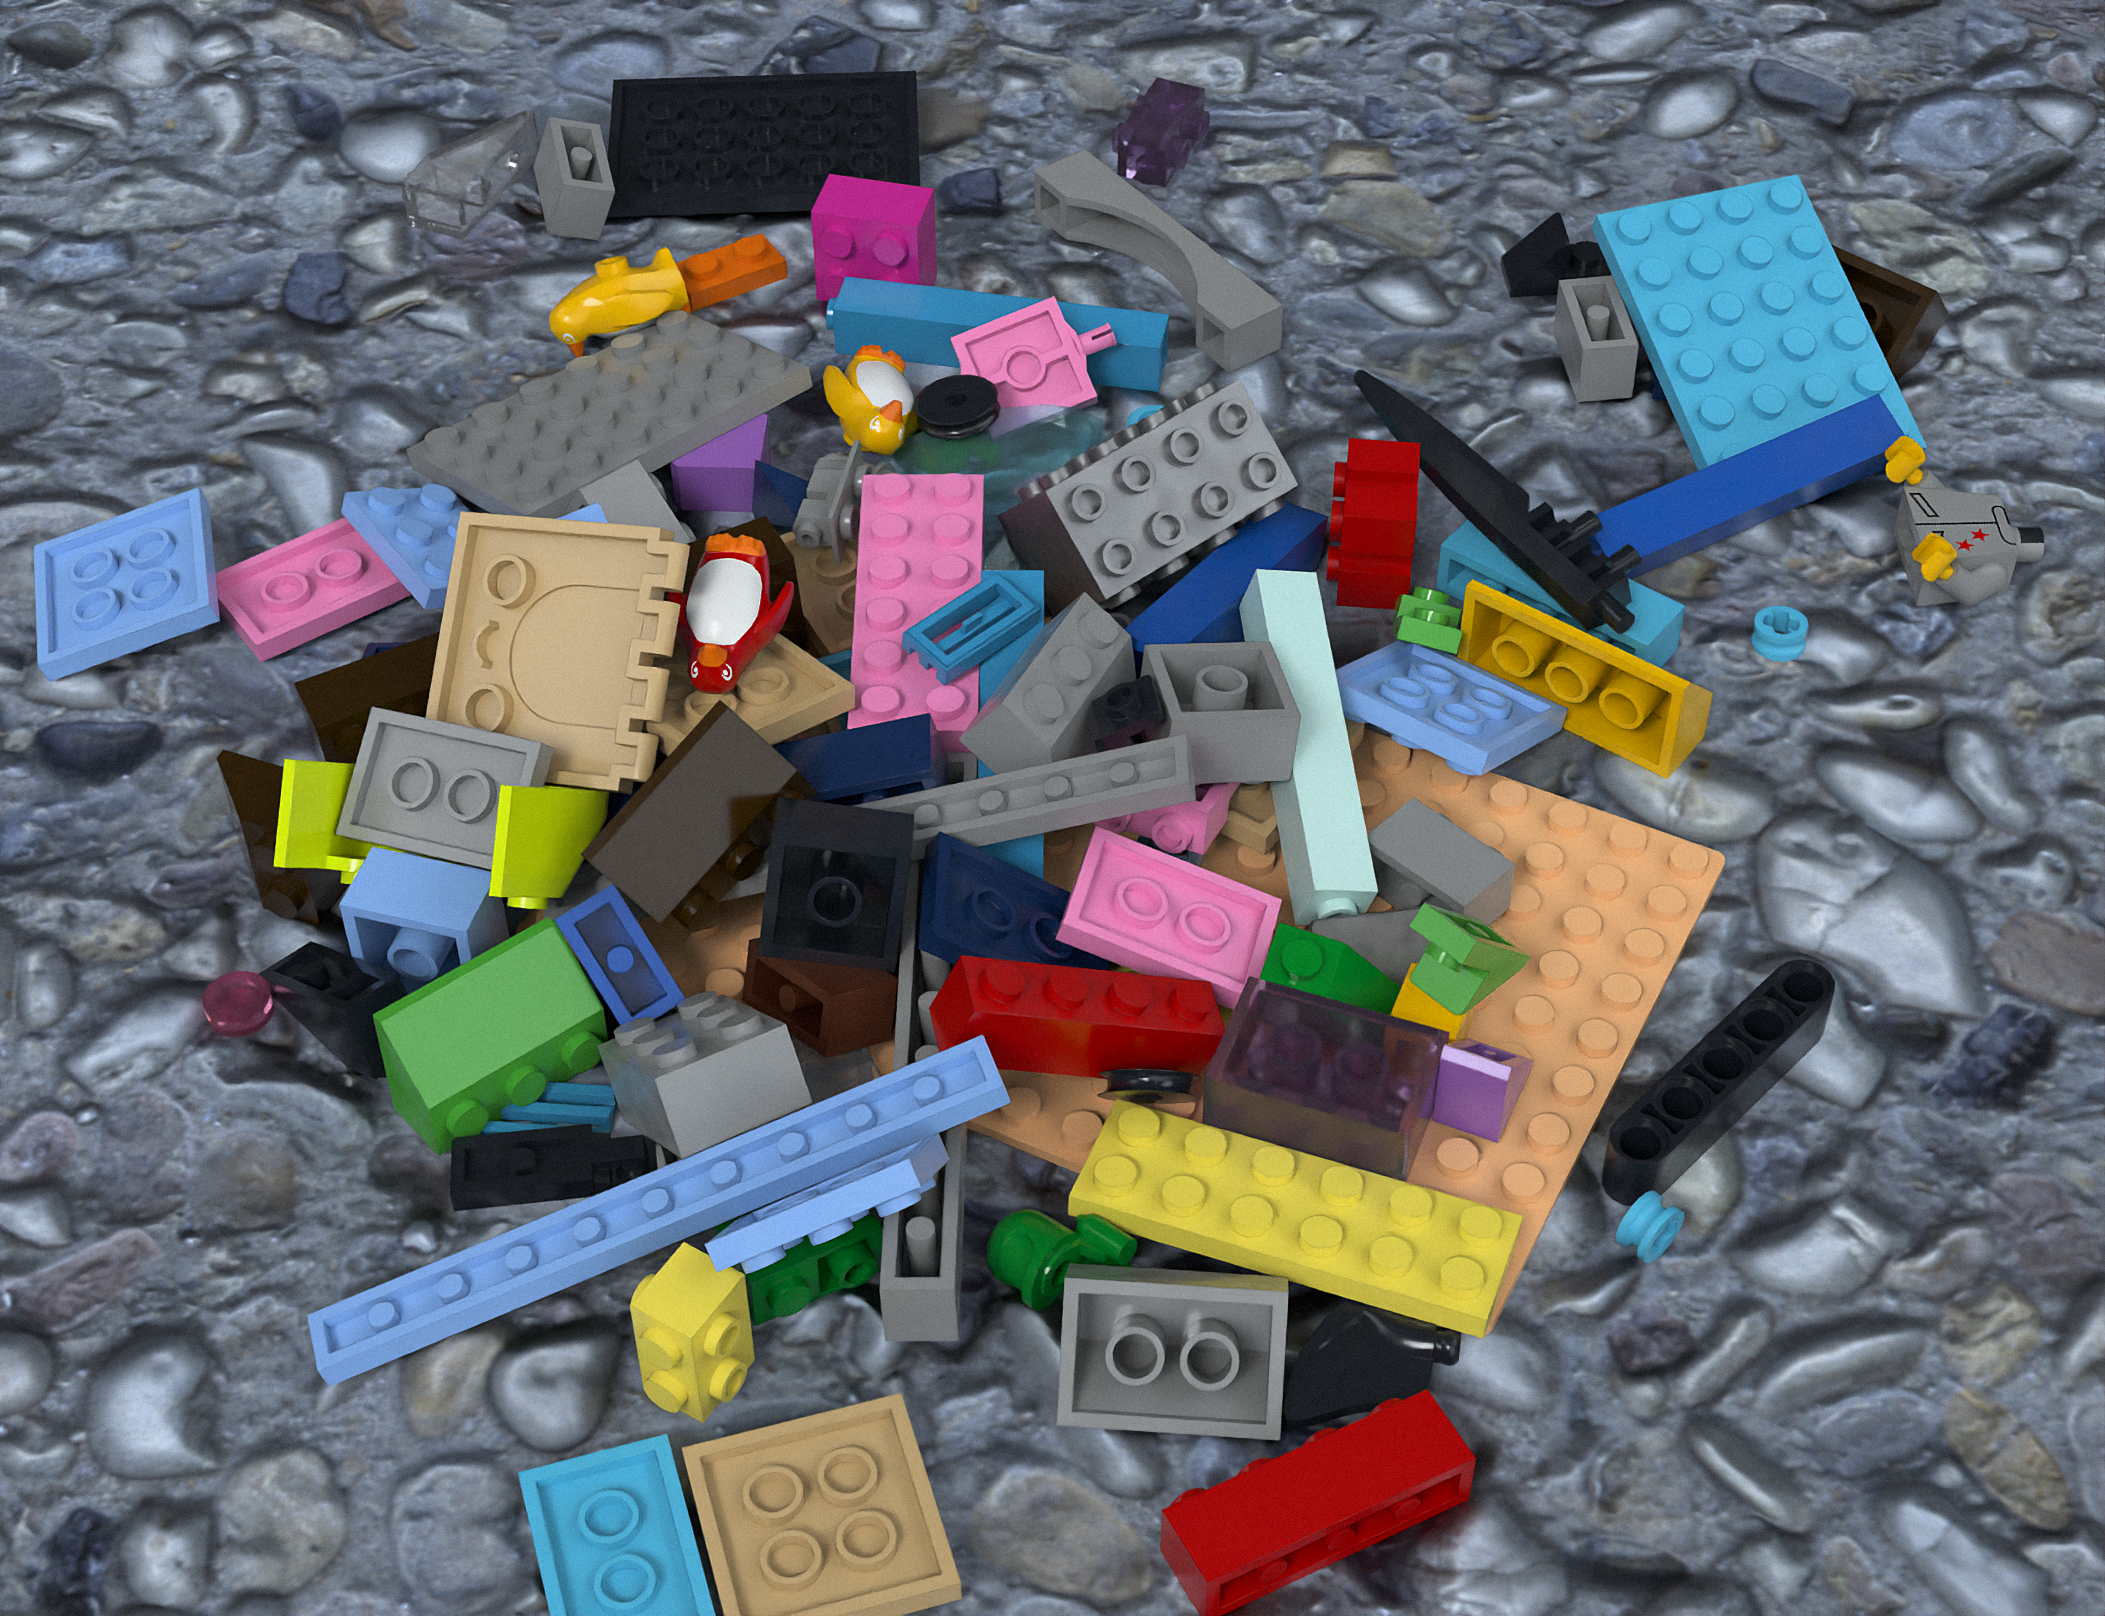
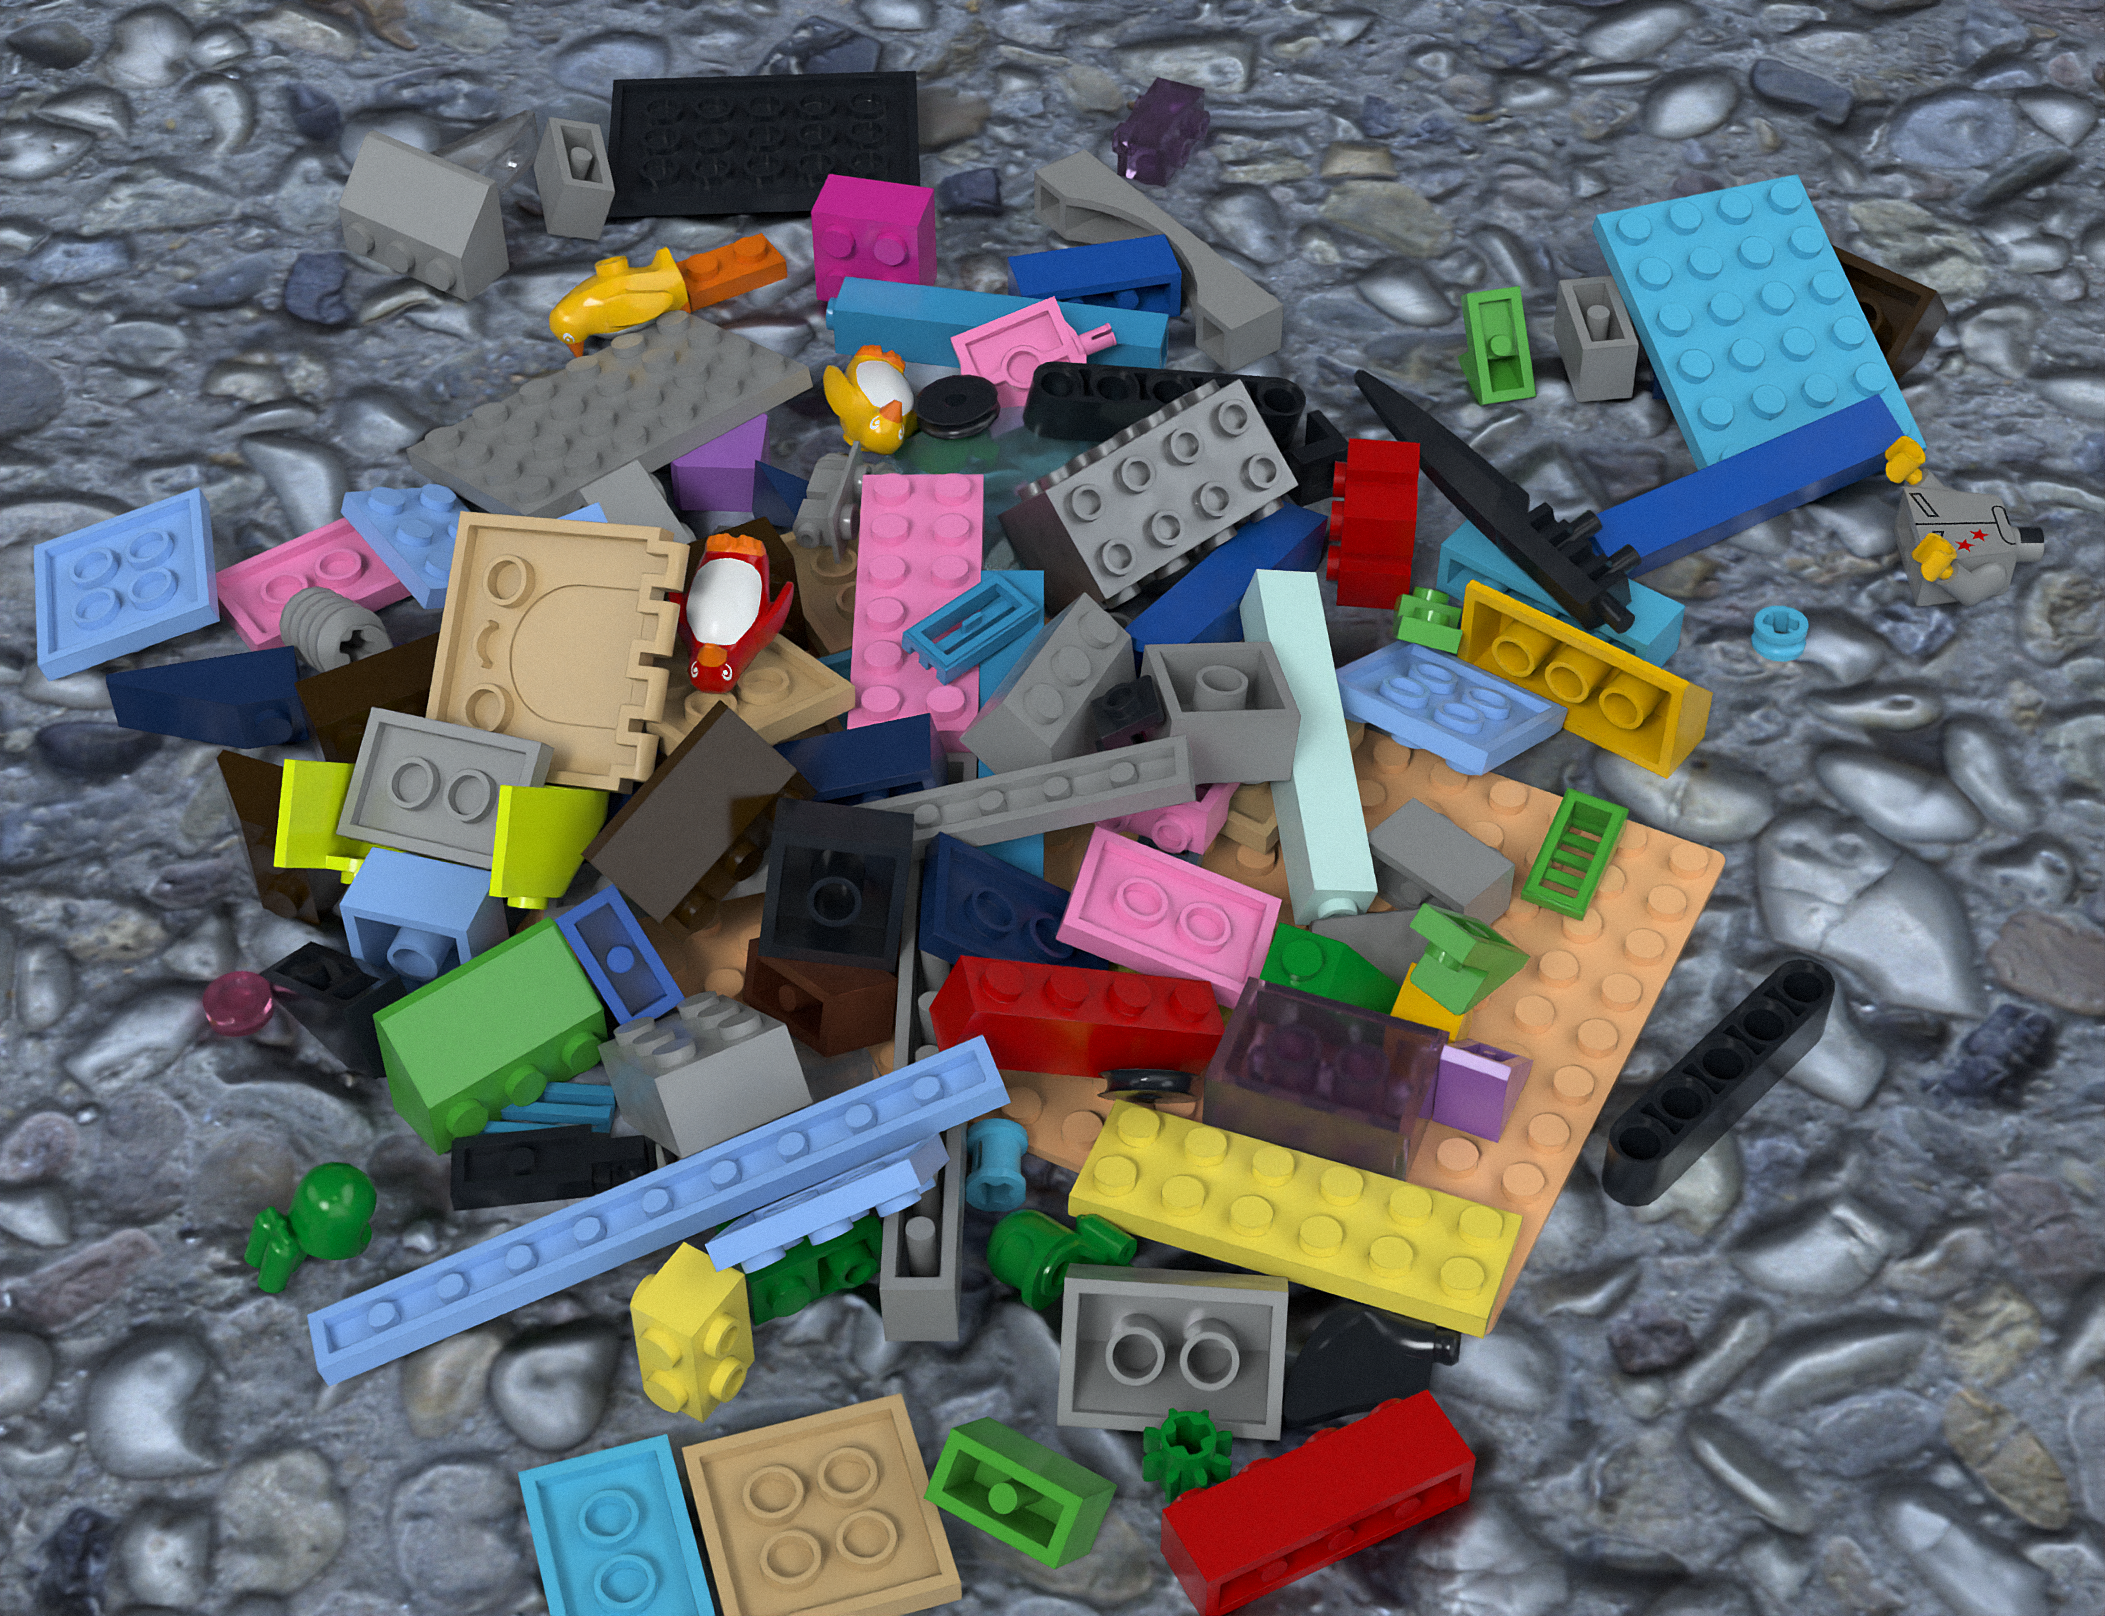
(217, 700): none -> dark blue slope
(323, 1221): none -> green piece
(330, 629): none -> light grey piece
(424, 217): none -> light grey slope
(996, 1165): none -> medium azure bush
(1020, 1492): none -> bright green brick
(1102, 400): none -> black beam
(1114, 274): none -> blue brick
(1186, 1453): none -> green gear
(1315, 462): none -> black panel
(1497, 346): none -> bright green slope
(1546, 257): black slope -> none
(1588, 815): none -> bright green slope
(1649, 1226): medium azure bush -> none

